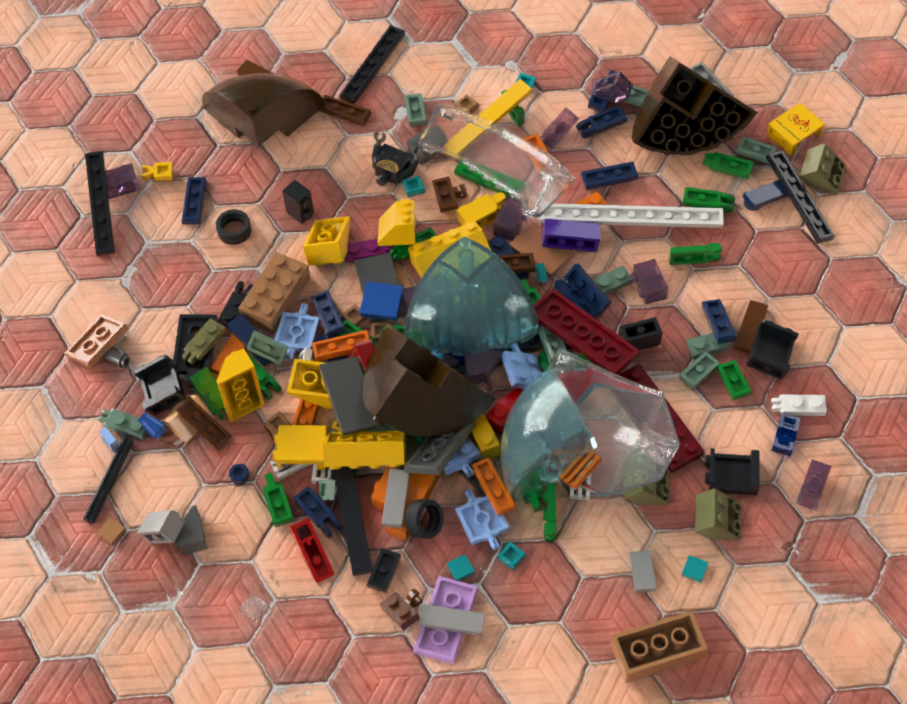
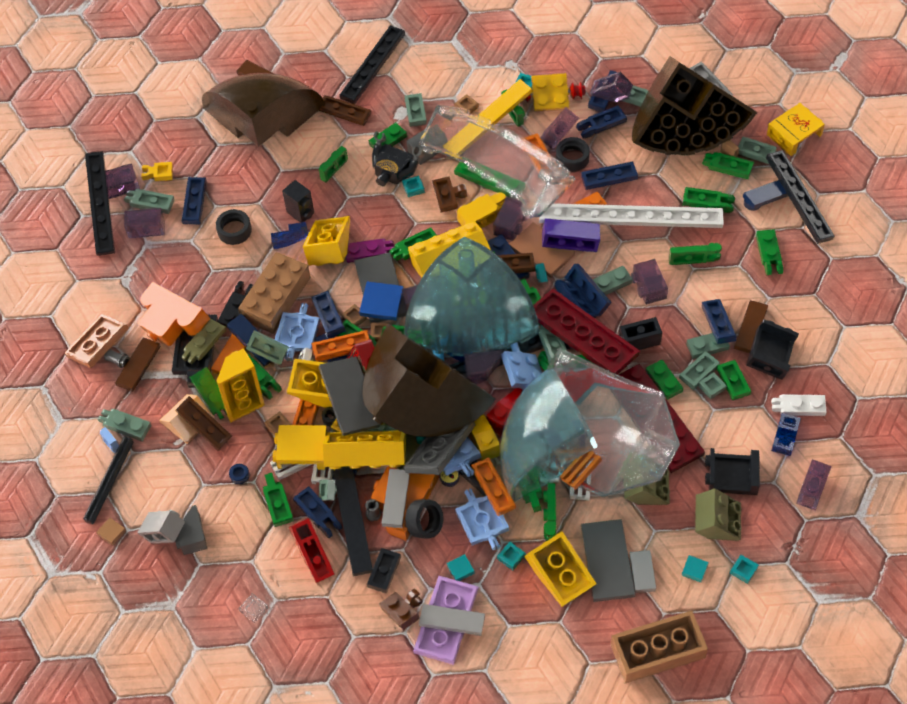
(137, 364): none -> reddish brown tile
(144, 223): none -> clear purple brick
(148, 200): none -> sand green hinge
(152, 425): blue cone -> none
(160, 385): black panel -> none
(169, 315): none -> brick
(286, 238): none -> clear blue slope
(326, 420): none -> black bush
(333, 164): none -> green plate
(373, 511): none -> dark grey pin
(393, 133): none -> green plate
(398, 224): yellow slope -> none
(449, 480): none -> tile
(552, 92): none -> yellow plate
(560, 569): none -> yellow slope
(573, 143): none -> black tyre
(608, 560): none -> dark grey tile
(664, 379): none -> green plate
(712, 385): none -> sand green plate
(729, 148): none -> medium nougat tile
(744, 569): none -> teal tile
(769, 250): none -> green hinge
(823, 169): olive slope -> none

